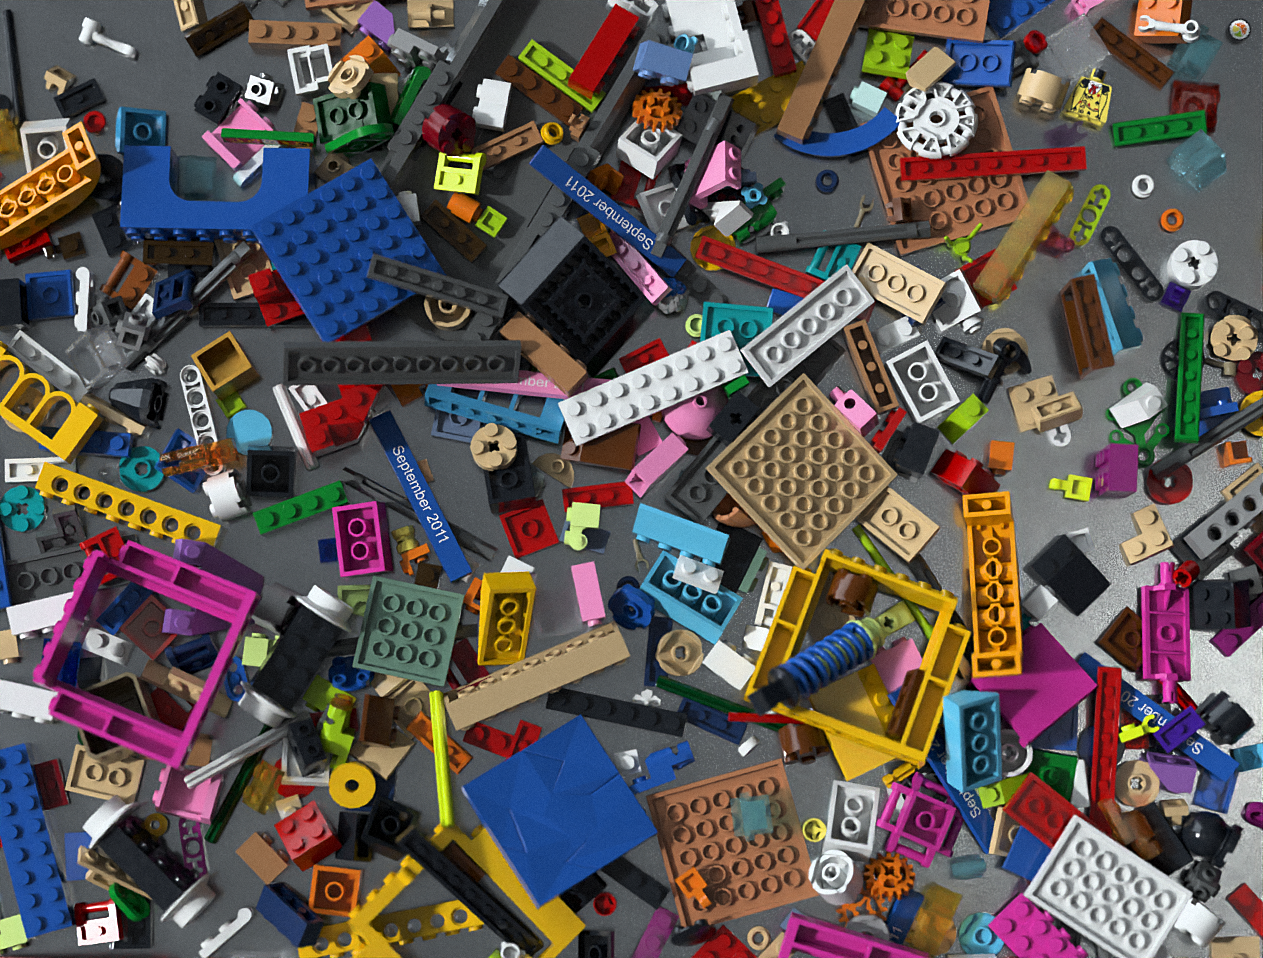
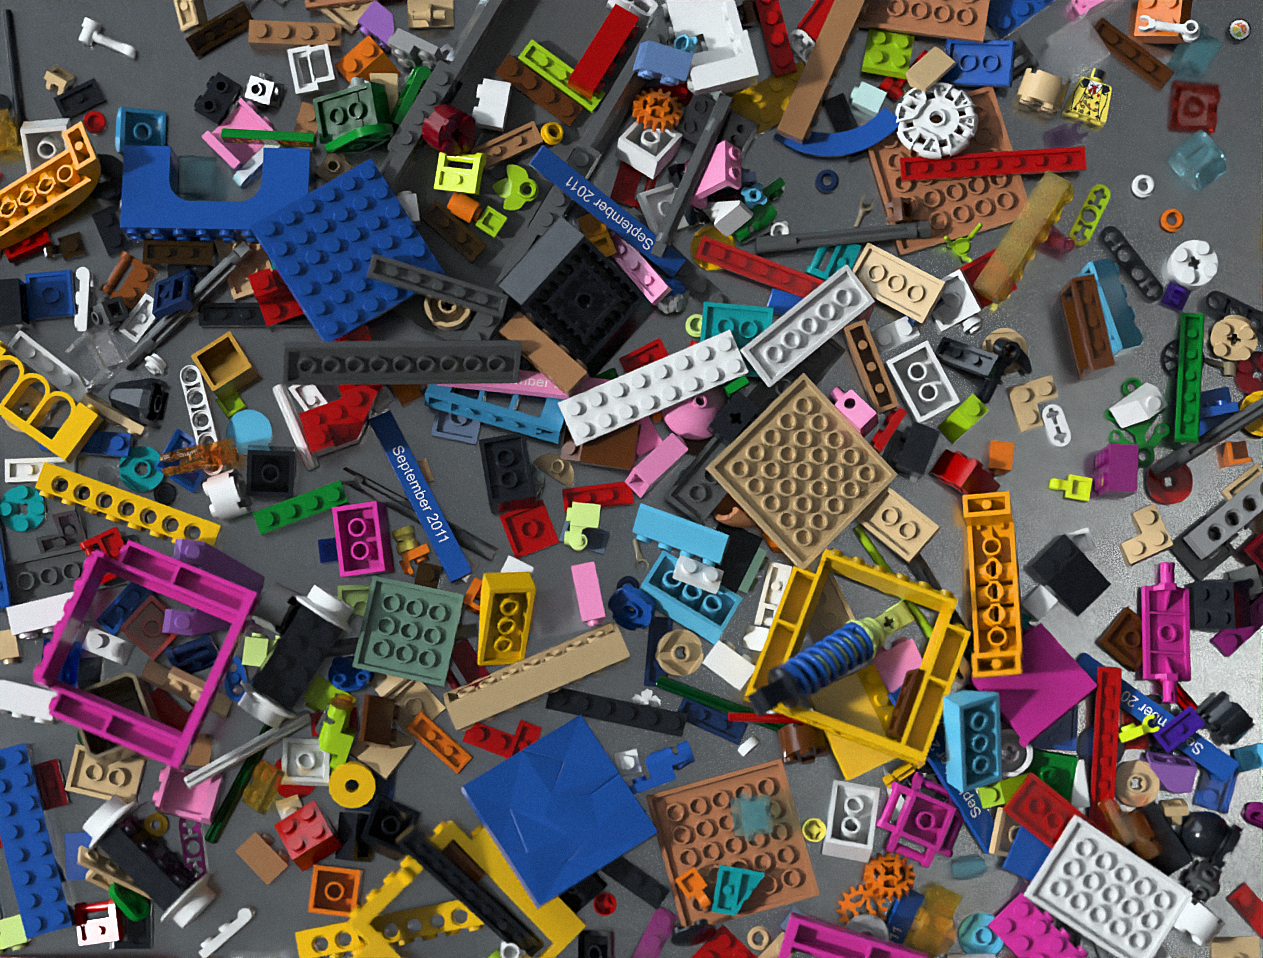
(132, 330): light grey brick -> none
(165, 494): none -> black tile
(290, 915): dark blue brick -> none
(306, 747): black brick -> none
(359, 73): tan plate -> none
(442, 759): neon yellow axle -> none
(496, 459): tan plate -> none
(512, 188): none -> lime plate
(578, 126): medium nougat plate -> none
(606, 177): orange bracket -> none
(734, 888): none -> teal wing
(836, 878): white brick -> none
(852, 593): reddish brown brick -> none
(1035, 42): red tile -> none
(1057, 411): tan slope -> none
(1159, 127): green tile -> none
(1186, 573): red piece -> none

